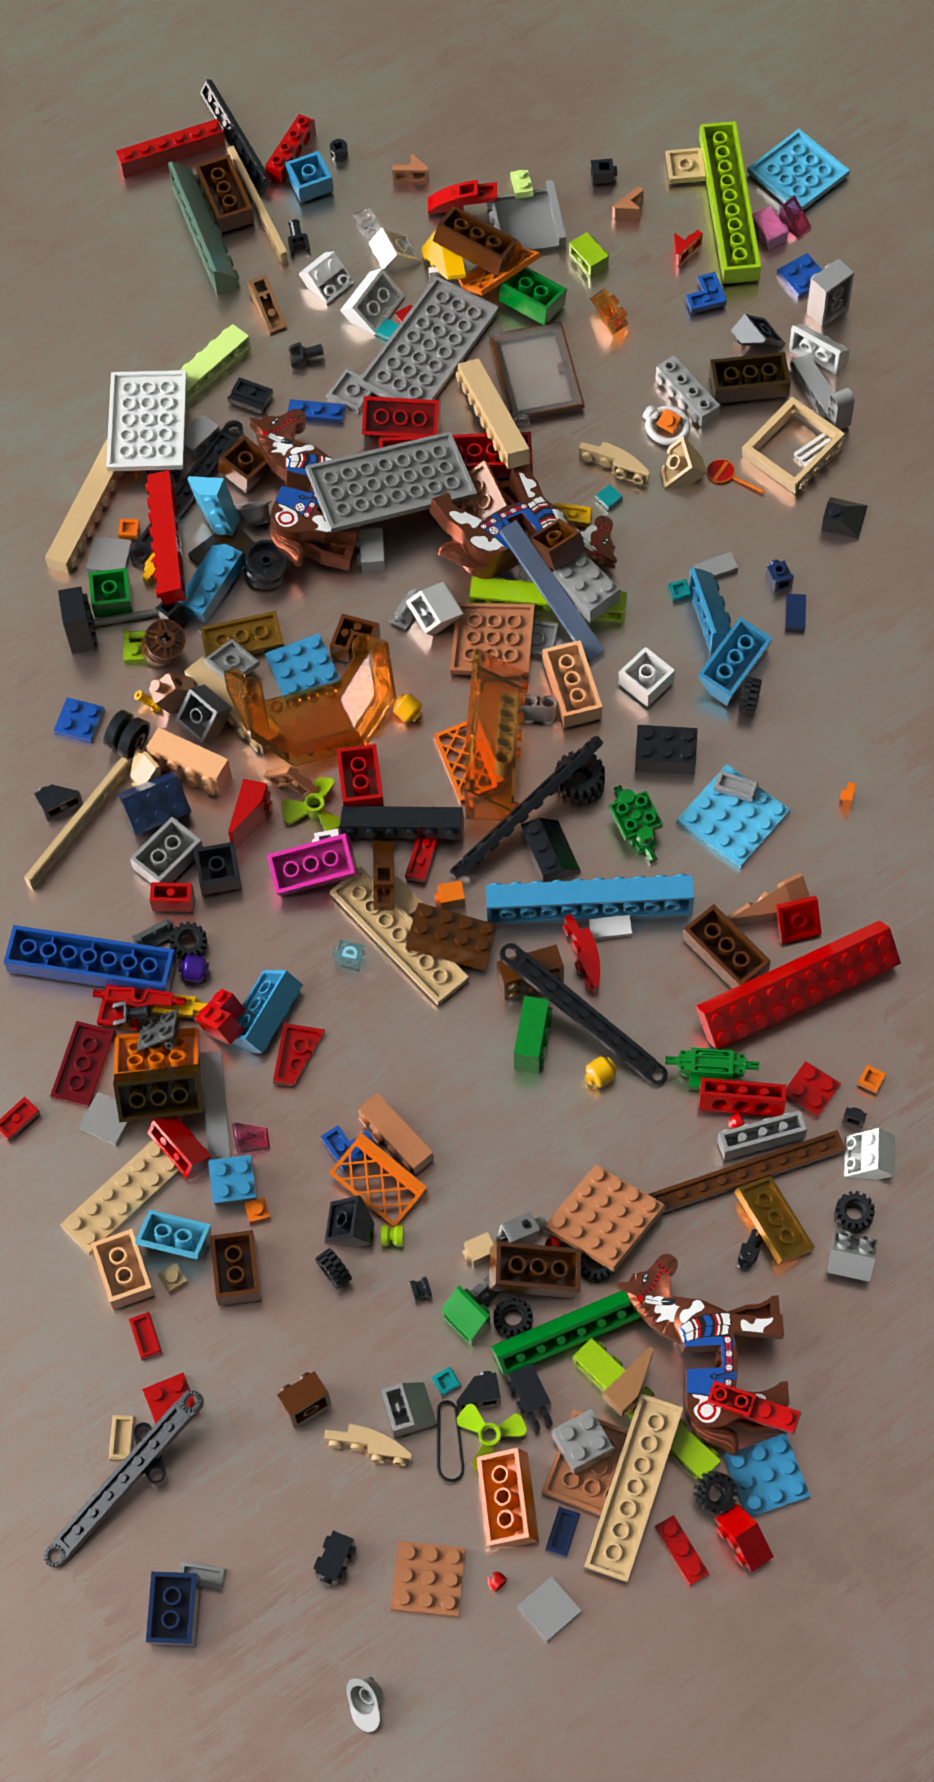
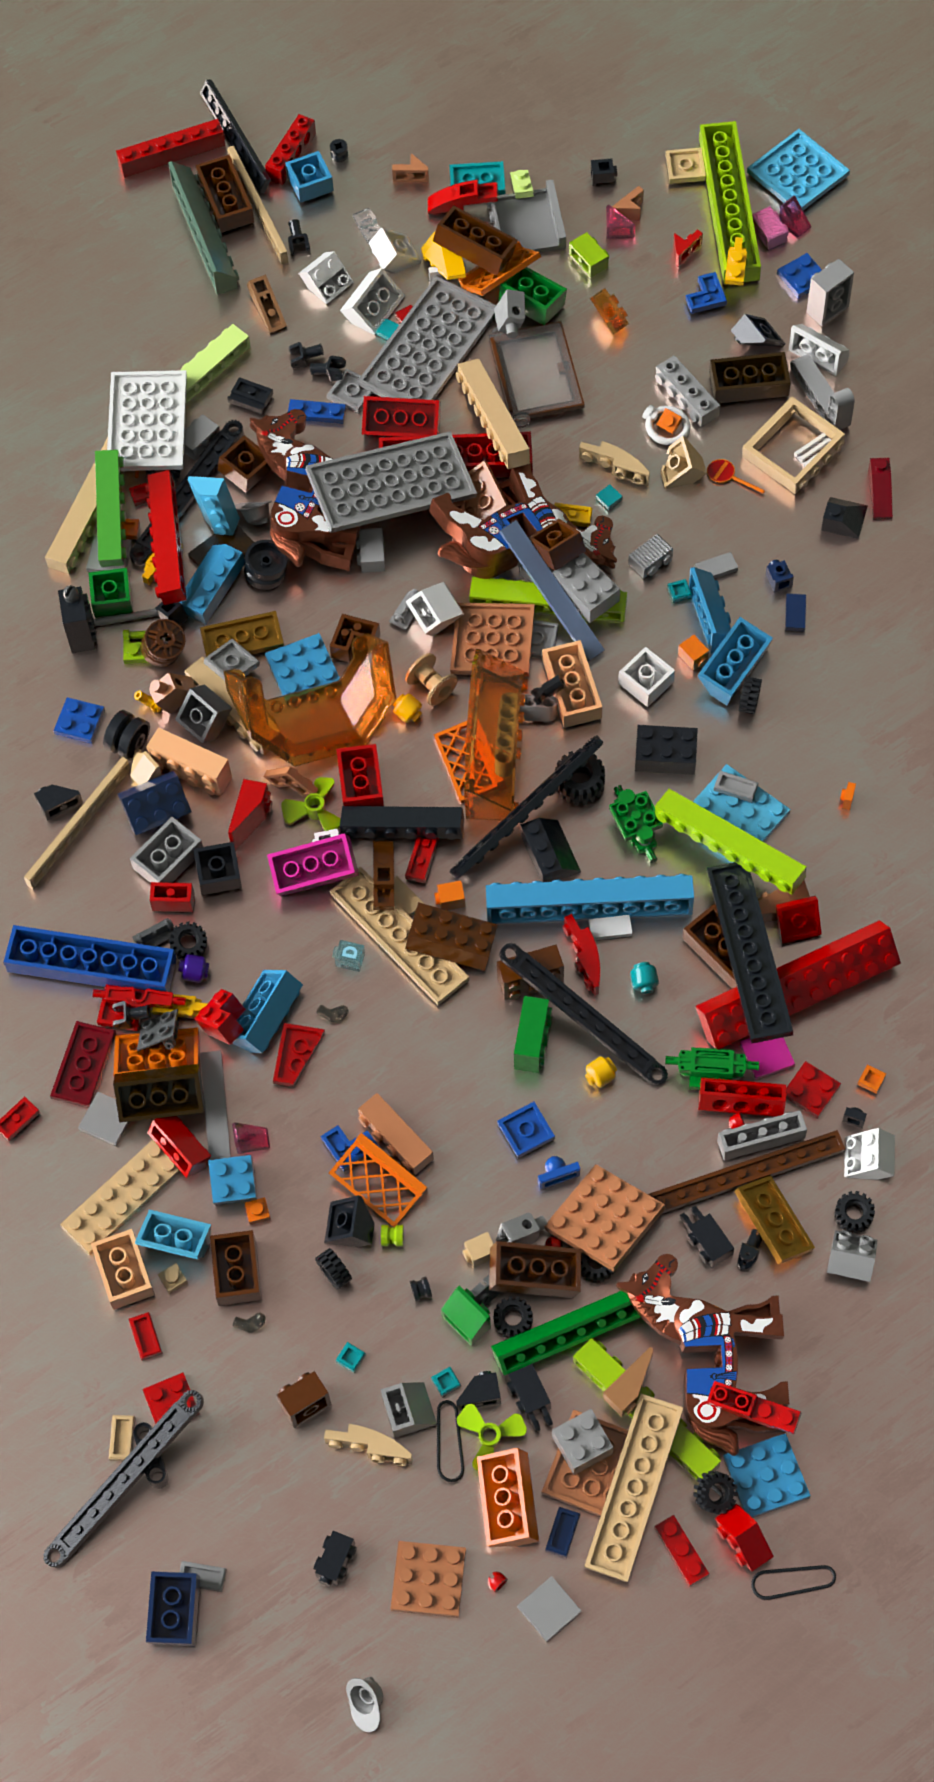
(73, 595): none -> dark grey hinge
(109, 508): none -> bright green brick
(139, 494): none -> red tile
(250, 1325): none -> clear smoke arm
(331, 368): none -> black piece
(334, 1014): none -> clear smoke arm
(350, 1357): none -> teal tile
(423, 672): none -> tan hose
(483, 172): none -> teal plate
(510, 312): none -> light grey torso
(526, 1129): none -> blue plate
(548, 689): none -> black bar
(557, 1172): none -> blue tile
(618, 225): none -> clear pink slope
(644, 977): none -> teal head
(650, 556): none -> light grey brick
(693, 652): none -> orange brick
(707, 1237): none -> black hinge
(730, 841): none -> lime brick
(736, 263): none -> yellow hinge
(749, 953): none -> black plate
(771, 1054): none -> dark pink tile
(793, 1592): none -> black piece
(880, 488): none -> dark red slope

